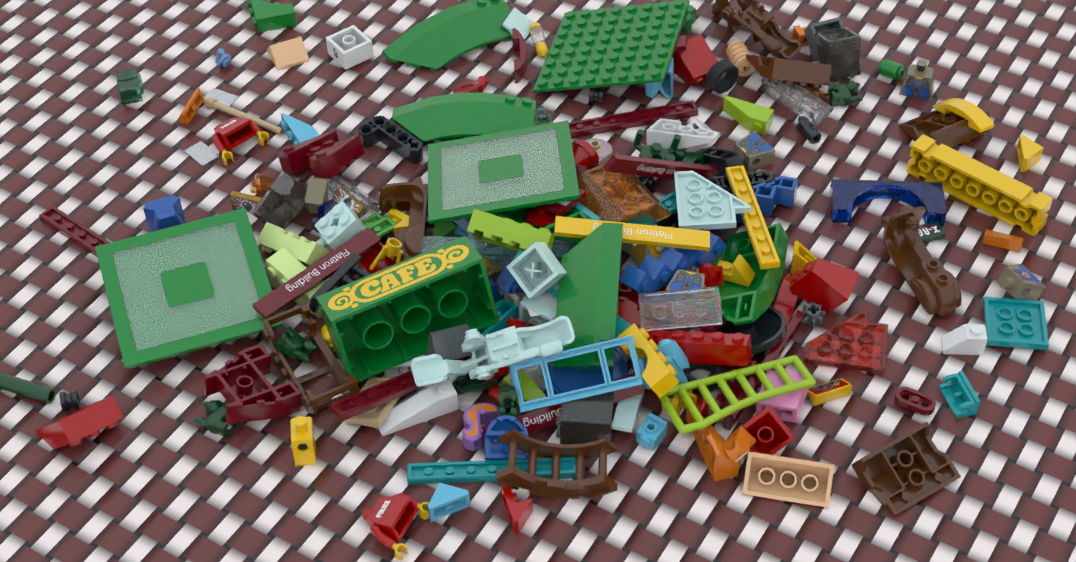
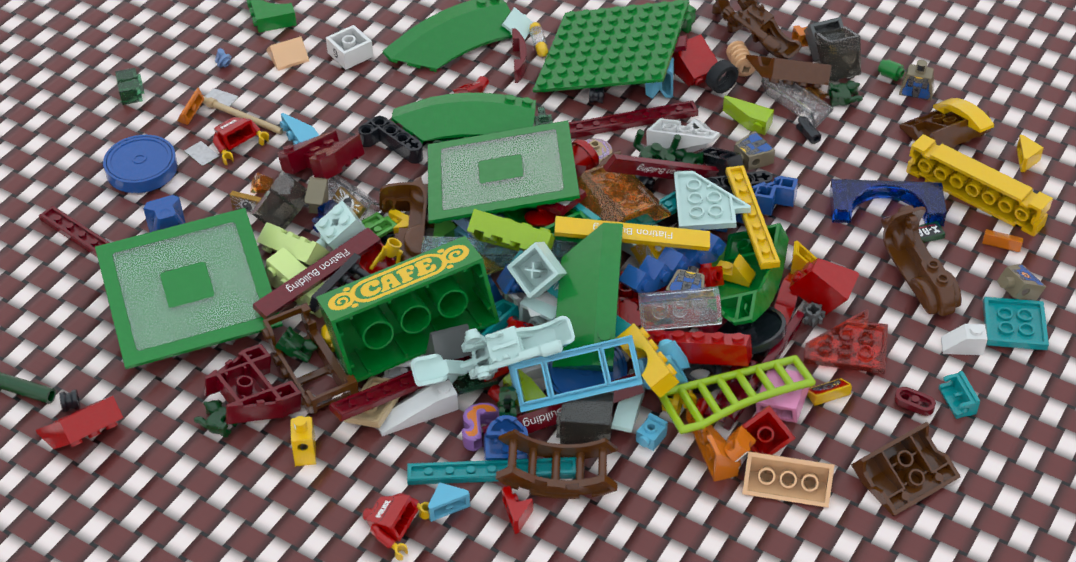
(140, 163): none -> blue brick

